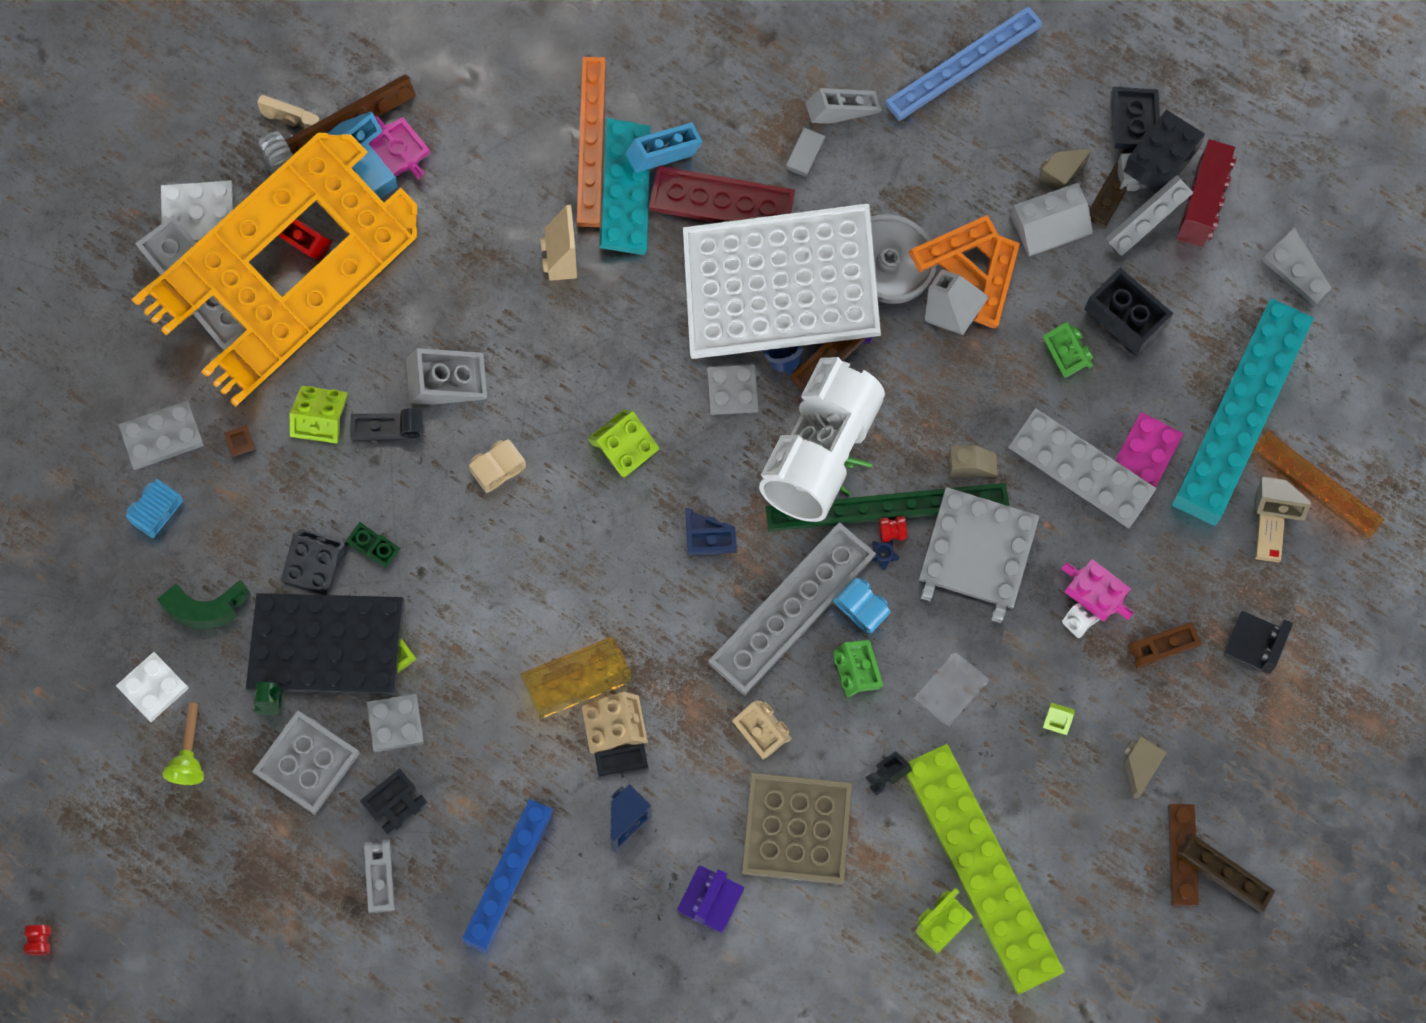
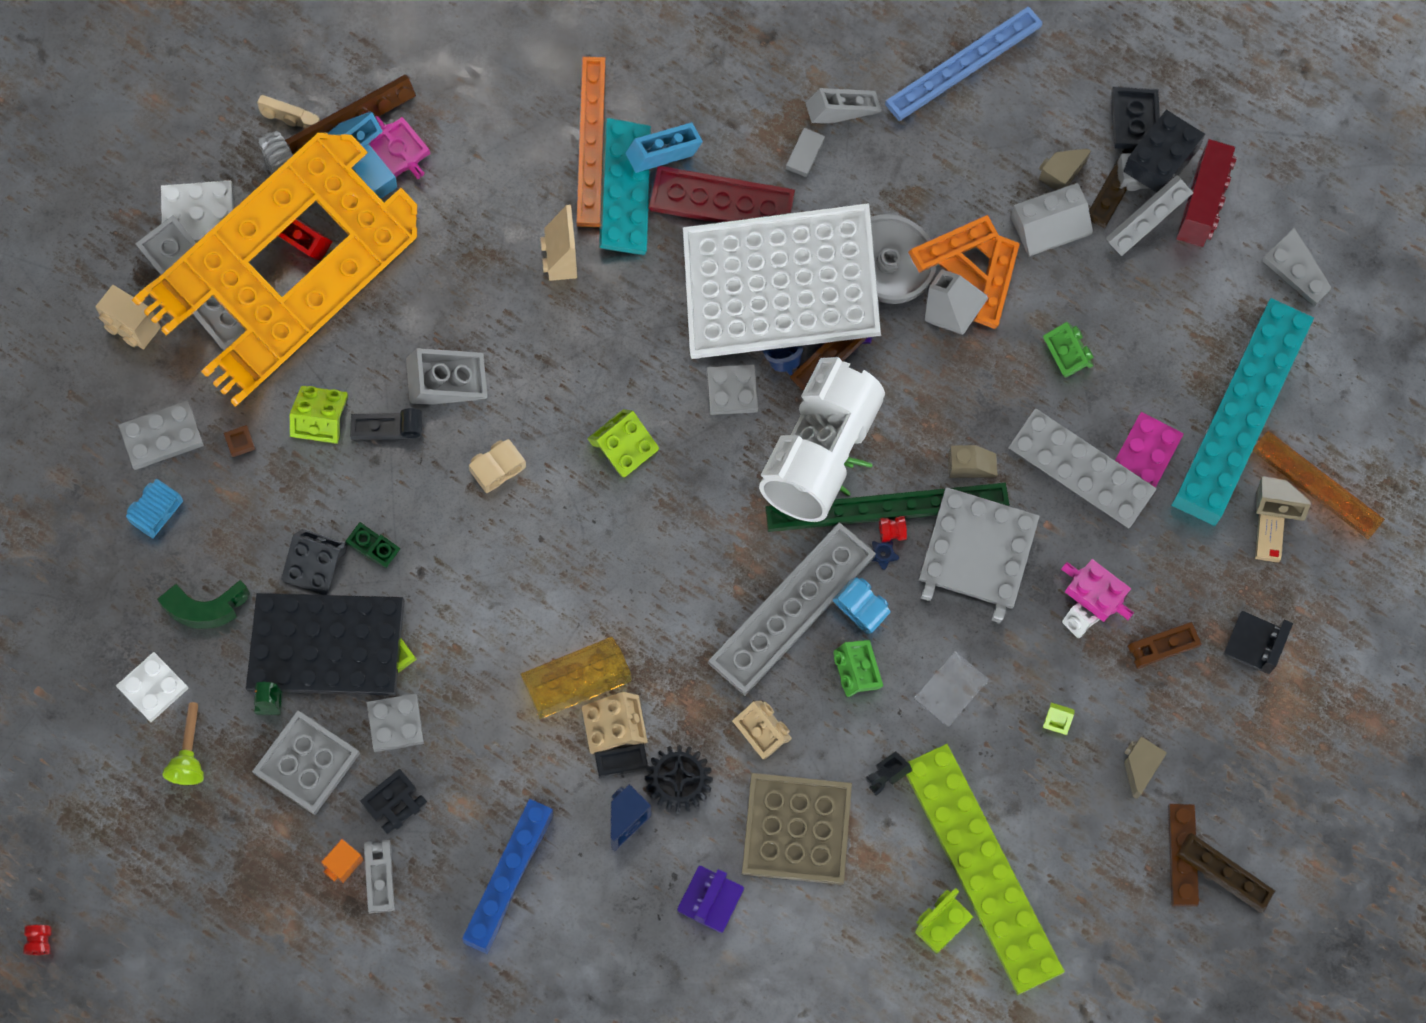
(126, 318): none -> tan brick
(341, 861): none -> orange brick
(668, 777): none -> black gear
(708, 535): dark blue wing -> none
(1128, 311): black brick -> none

